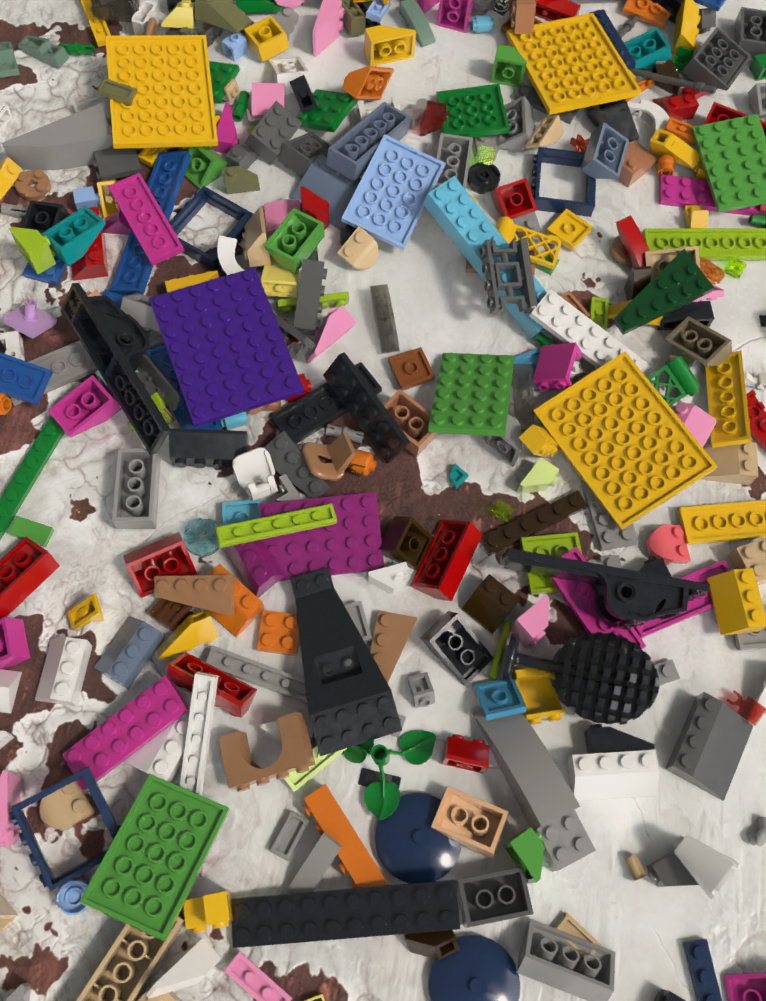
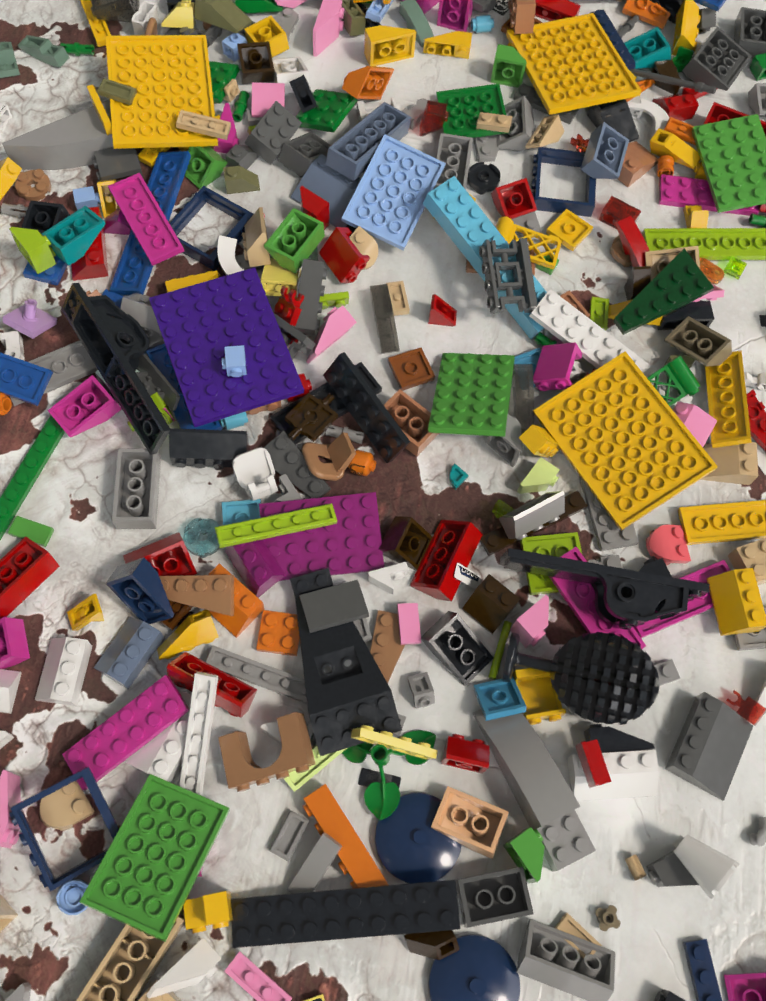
(99, 109): none -> yellow tile
(141, 591): none -> dark blue slope
(203, 124): none -> tan plate
(234, 361): none -> light blue brick
(255, 62): none -> dark brown slope
(277, 211): bright pink slope -> none
(288, 306): none -> red plate
(311, 417): none -> dark brown plate
(334, 606): none -> dark grey tile
(343, 256): none -> red panel
(398, 298): none -> tan plate
(402, 745): none -> light yellow plate
(408, 623): none -> bright pink tile
(441, 312): none -> red slope
(449, 44): none -> yellow slope
(467, 576): none -> white sticker
(485, 154): clear neon green panel -> none
(494, 122): none -> tan plate
(533, 515): none -> light grey slope
(593, 763): none -> red panel
(601, 917): none -> dark tan plate
(617, 210): none -> clear red brick

